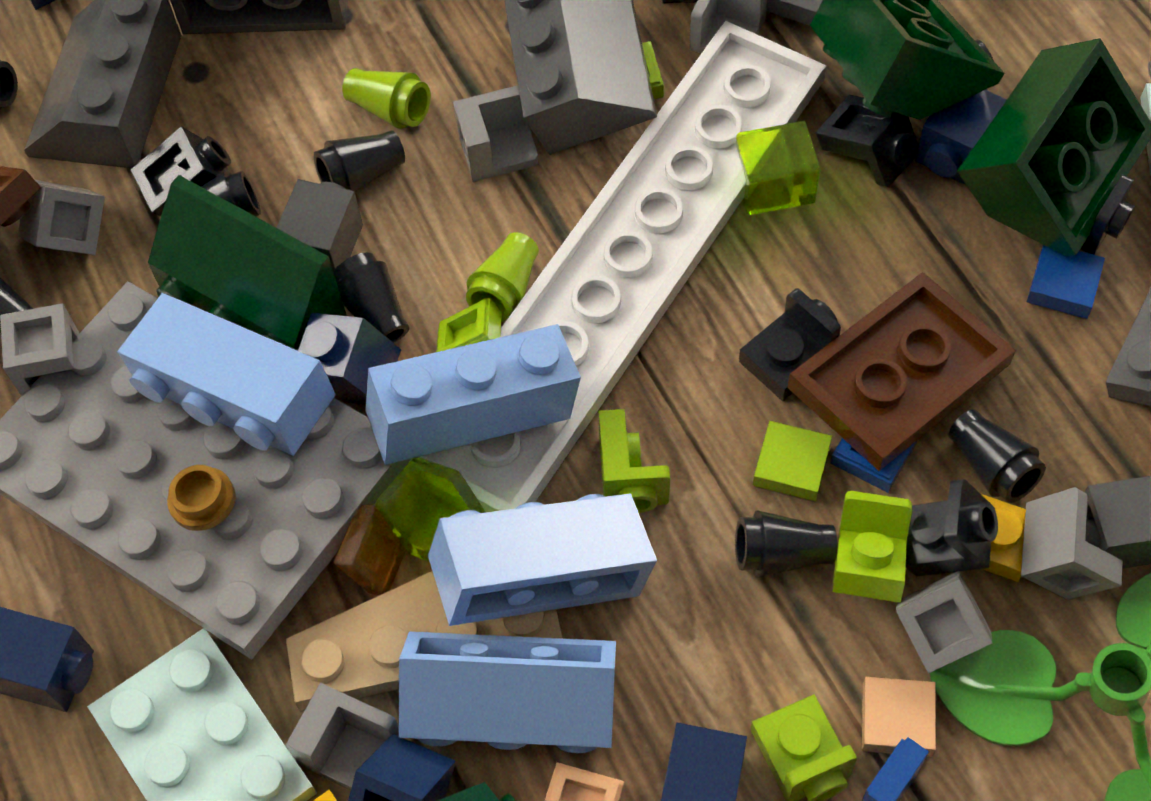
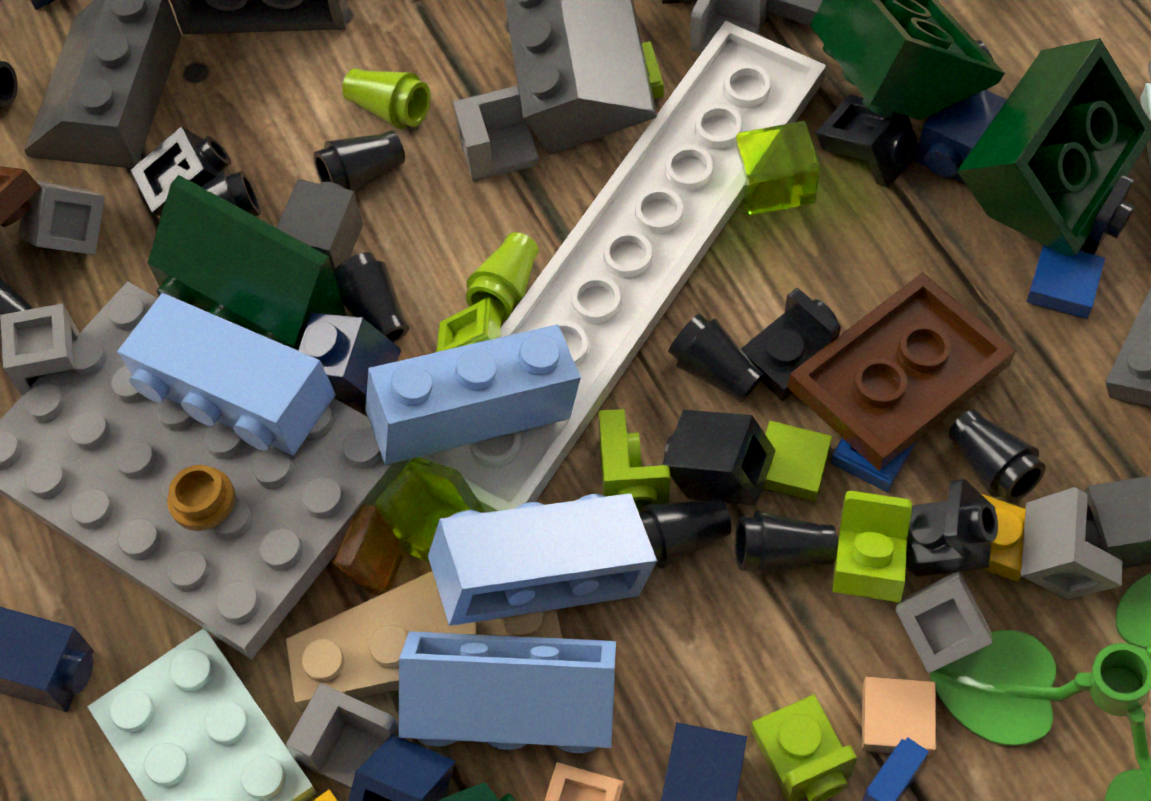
(683, 527): none -> black cone
(715, 358): none -> black cone
(719, 456): none -> black brick

